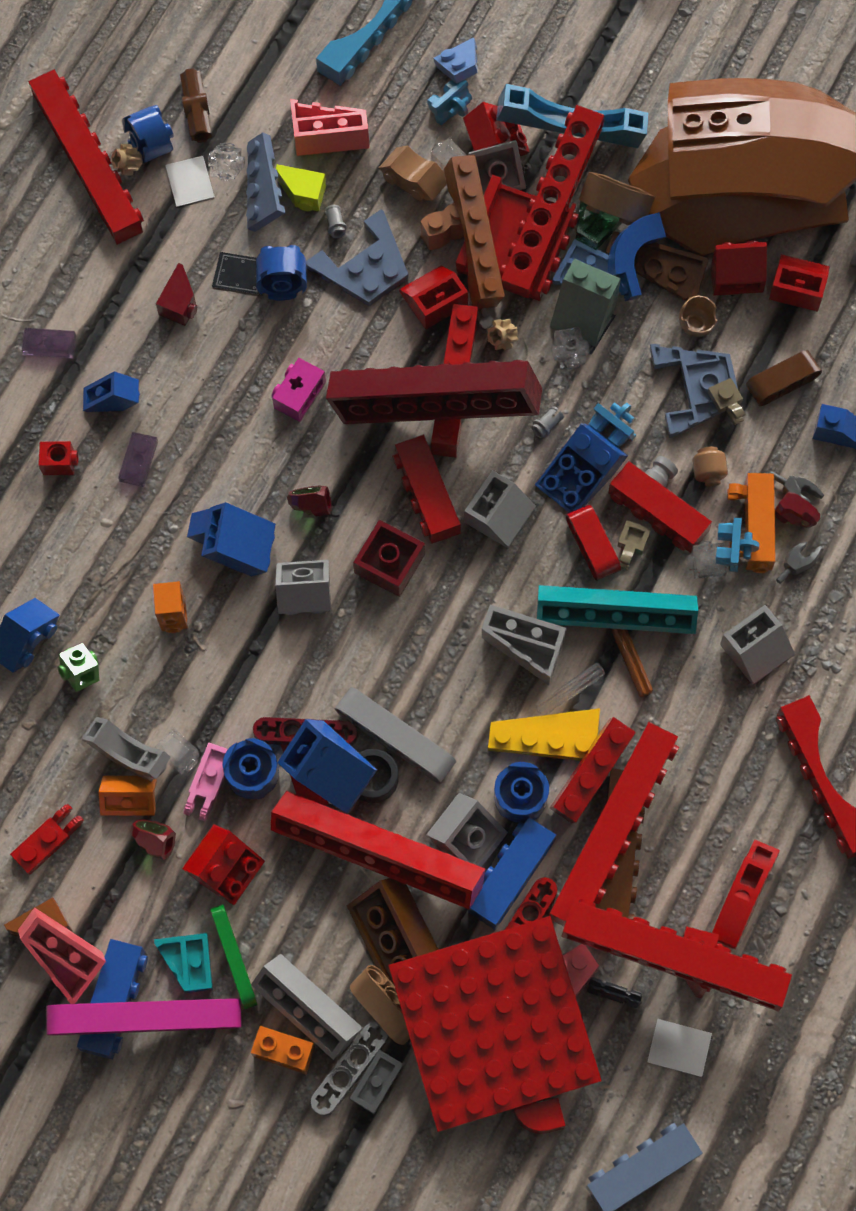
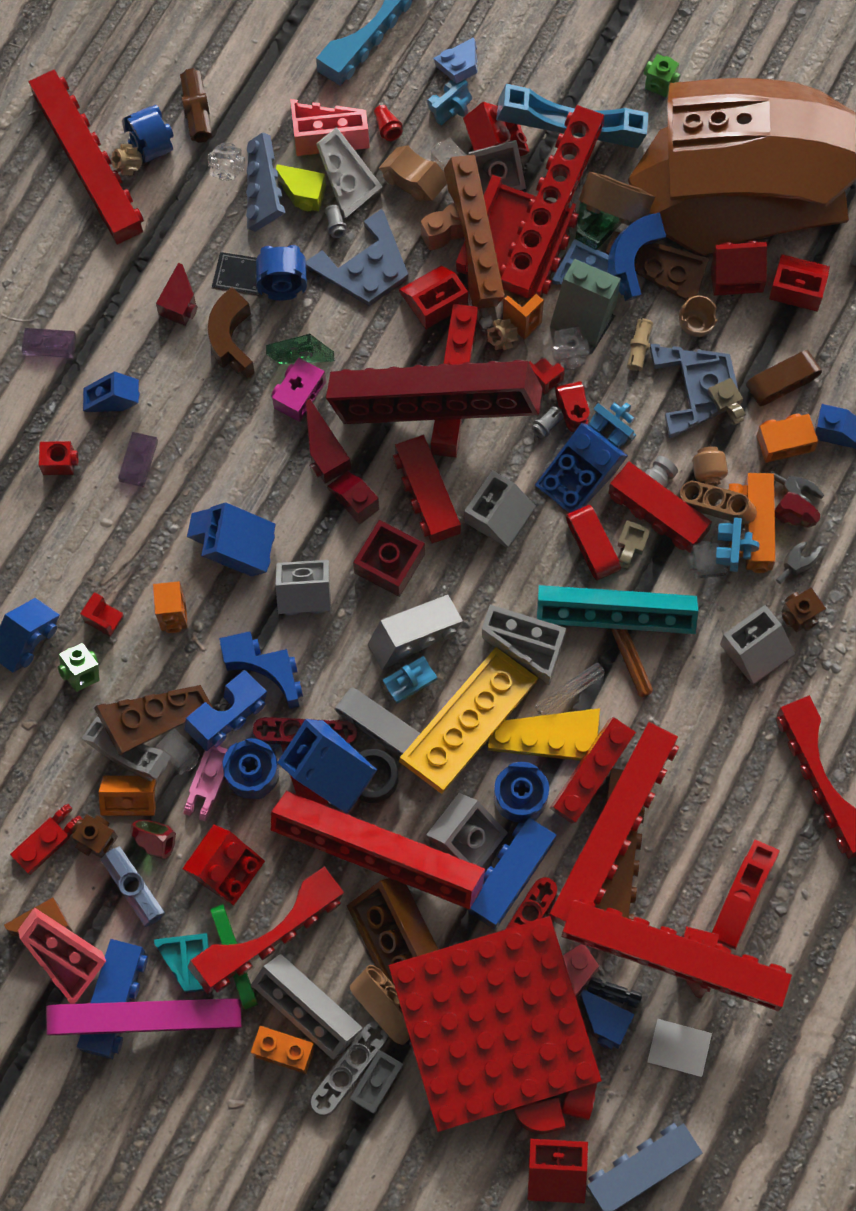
(93, 836): none -> reddish brown brick
(101, 615): none -> red panel
(140, 900): none -> sand blue piece
(145, 718): none -> reddish brown wing
(189, 181): white sticker -> none
(211, 726): none -> blue arch
(221, 962): none -> red arch
(223, 319): none -> reddish brown arch
(240, 654): none -> blue arch
(304, 347): none -> clear green wing
(311, 500): dark red rock -> none
(326, 452): none -> dark red slope
(347, 172): none -> white wing
(355, 496): none -> dark red slope
(388, 124): none -> red cone
(410, 679): none -> dark azure hips
(414, 630): none -> wedge
(468, 720): none -> yellow plate
(526, 317): none -> orange panel
(548, 375): none -> red panel
(557, 1171): none -> red slope
(573, 403): none -> red piece
(580, 1102): none -> red piece
(605, 1020): none -> blue slope
(639, 344): none -> tan pin
(660, 74): none -> bright green brick
(711, 494): none -> medium nougat beam
(786, 437): none -> orange brick
(802, 610): none -> reddish brown brick

